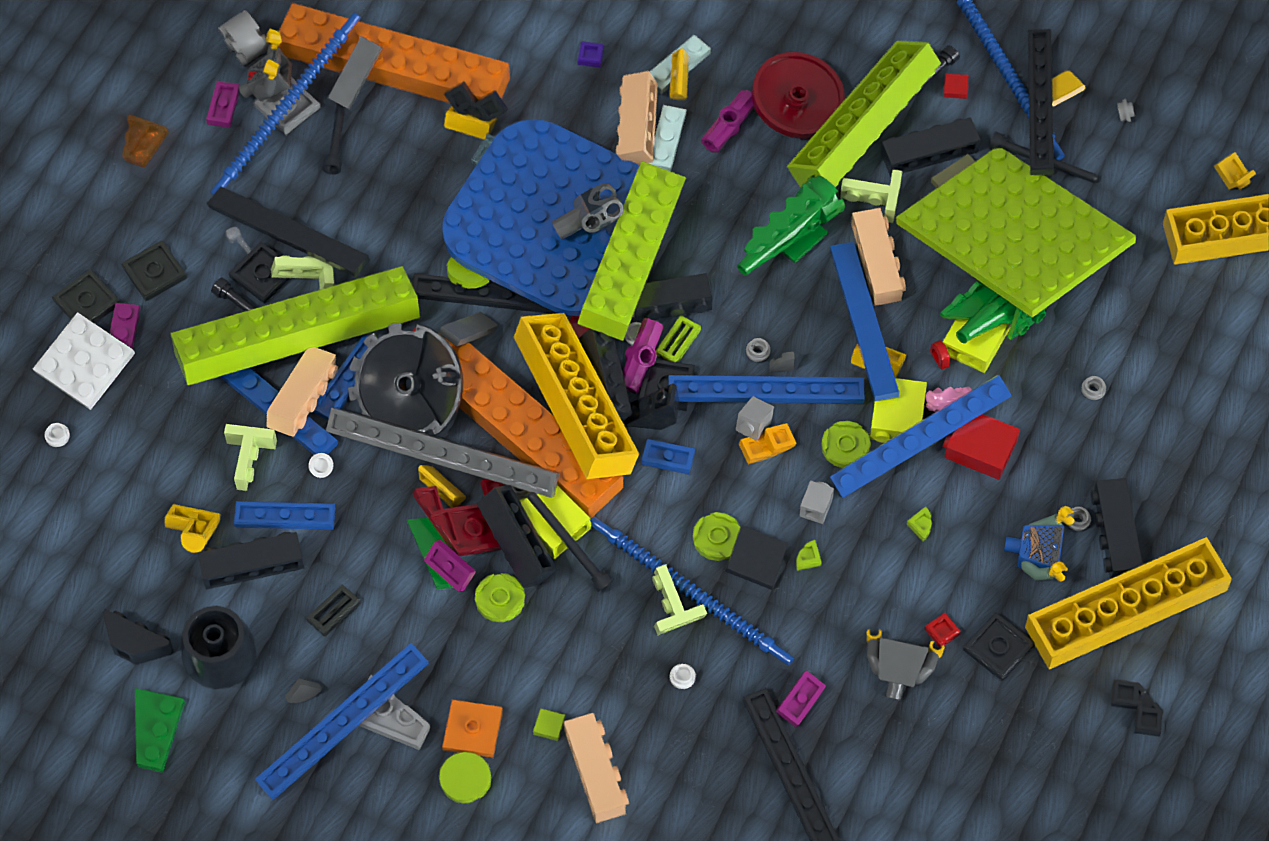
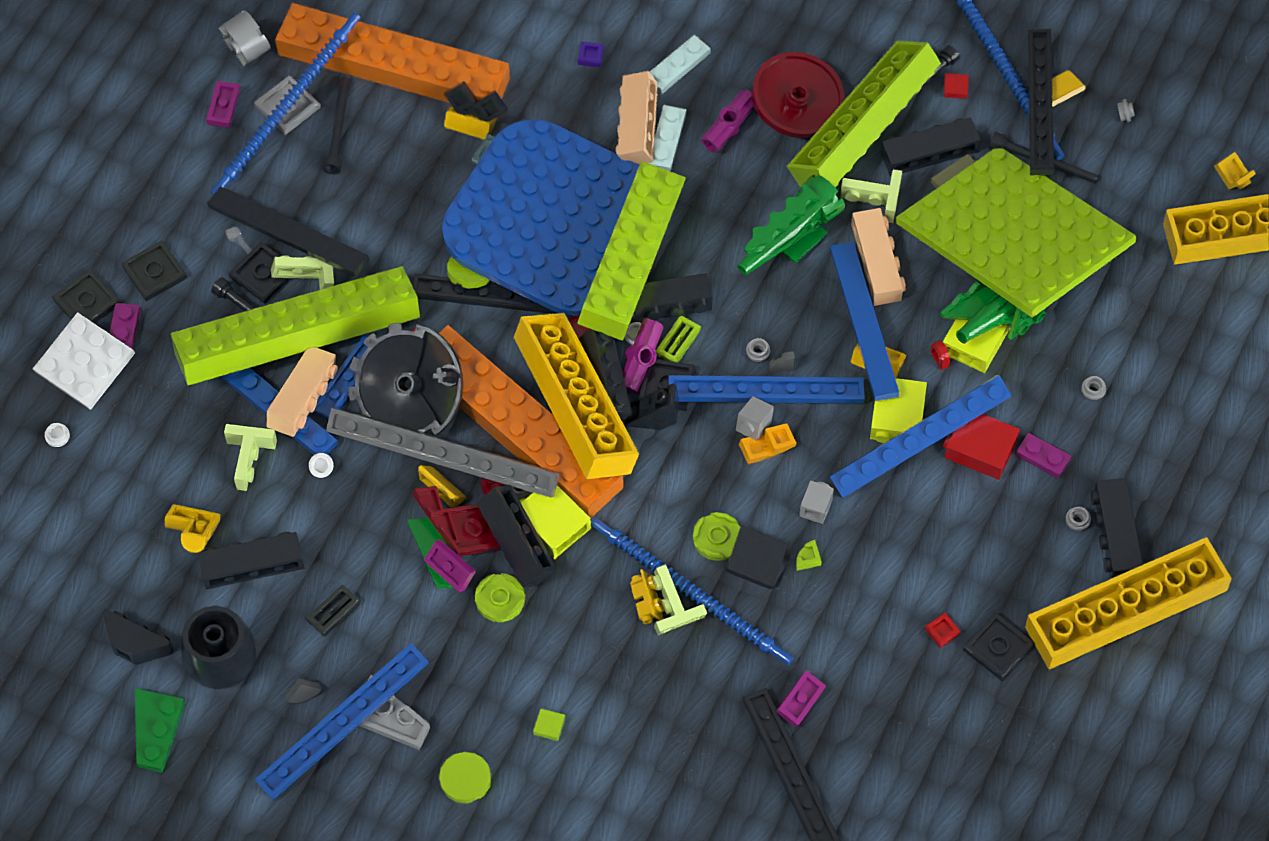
(142, 140): clear orange wing -> none
(270, 74): dark grey torso -> none
(284, 515): blue tile -> none
(355, 72): dark grey tile -> none
(468, 329): dark grey tile -> none
(472, 728): orange plate -> none
(588, 212): dark grey connector -> none
(595, 768): light nougat brick -> none
(599, 578): black piece -> none
(651, 606): none -> yellow hinge
(668, 456): blue plate -> none
(679, 75): yellow slope -> none
(682, 676): white plate -> none
(845, 443): lime tile -> none
(900, 662): dark grey torso -> none
(921, 523): lime tile -> none
(938, 399): bright pink hair -> none
(1041, 546): torso -> none
(1043, 455): none -> magenta plate
(1134, 696): black tile -> none

